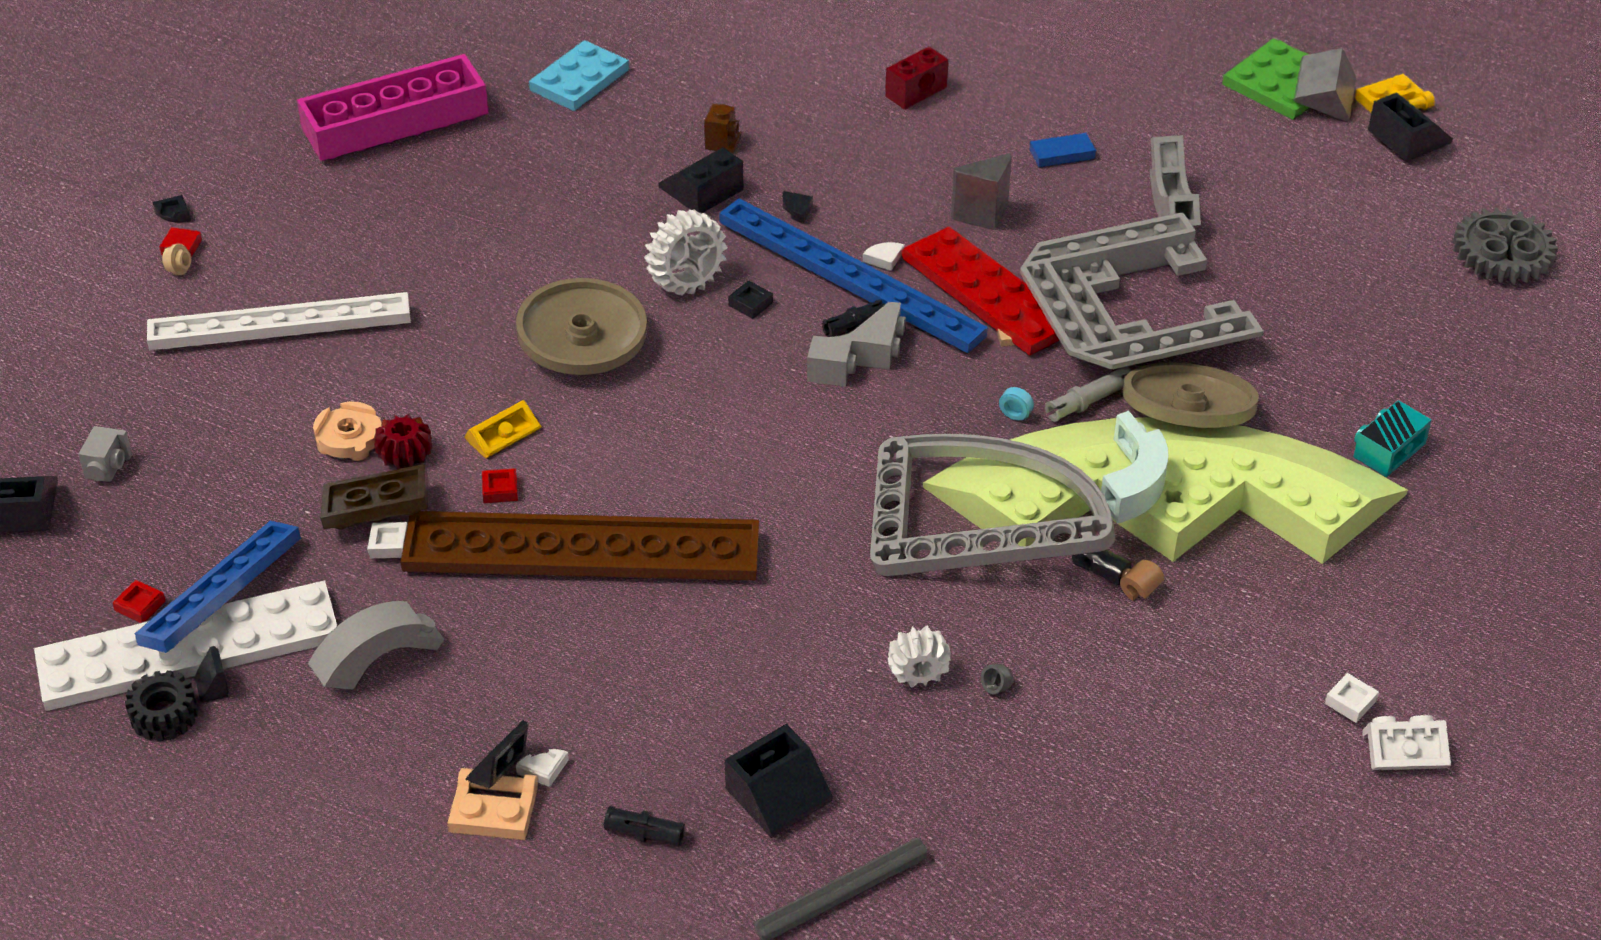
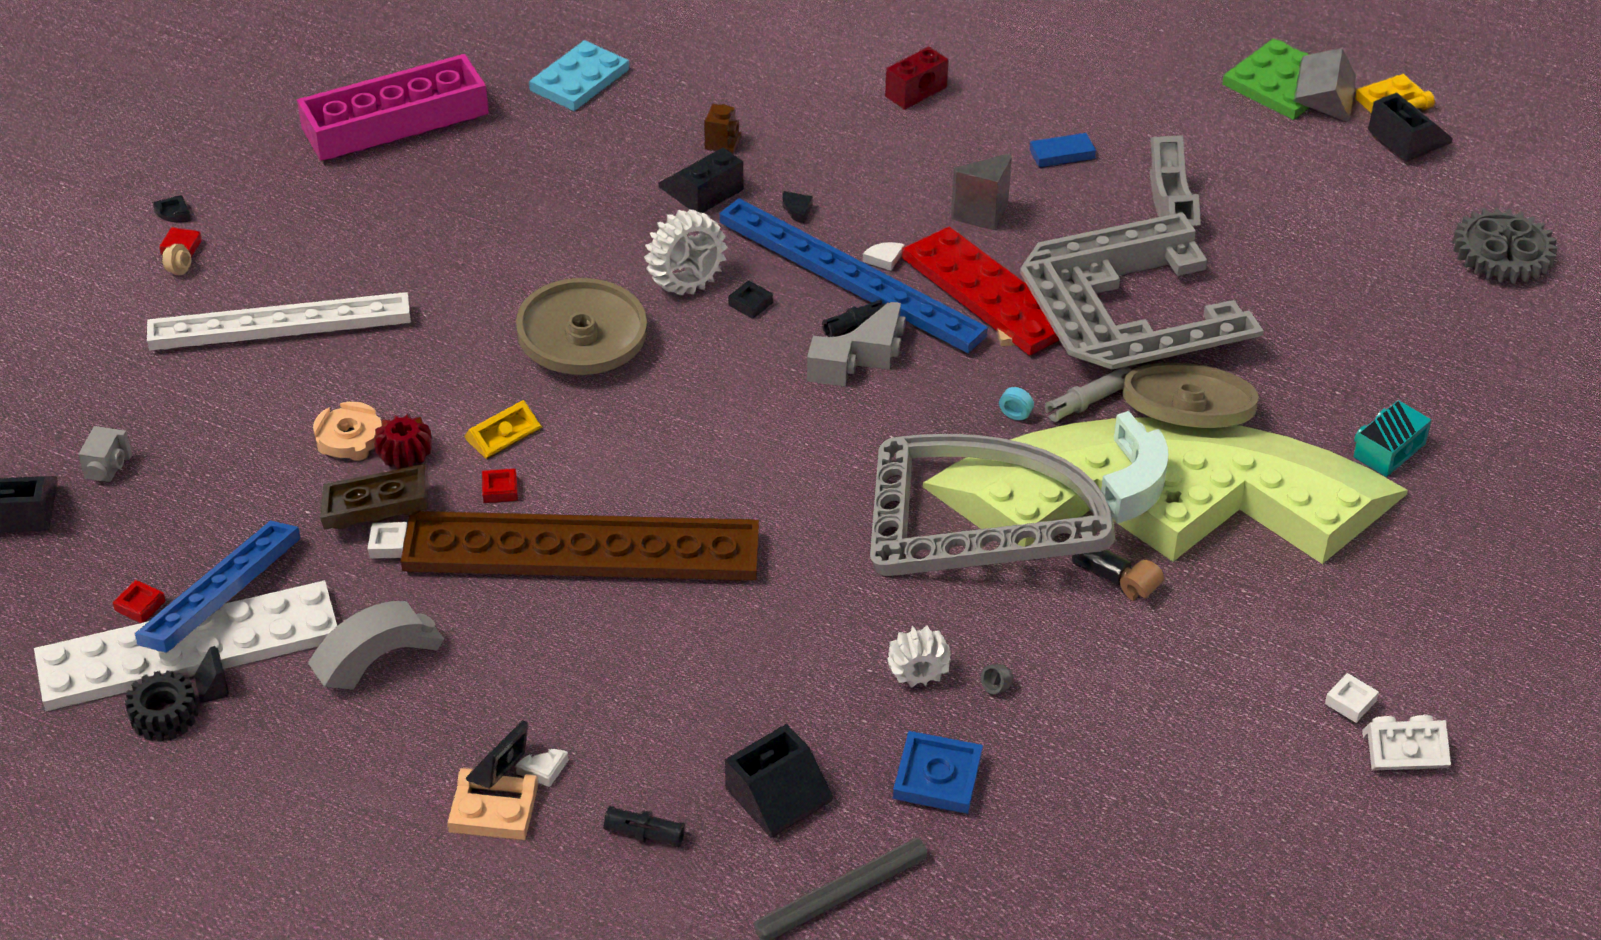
(937, 772): none -> blue plate

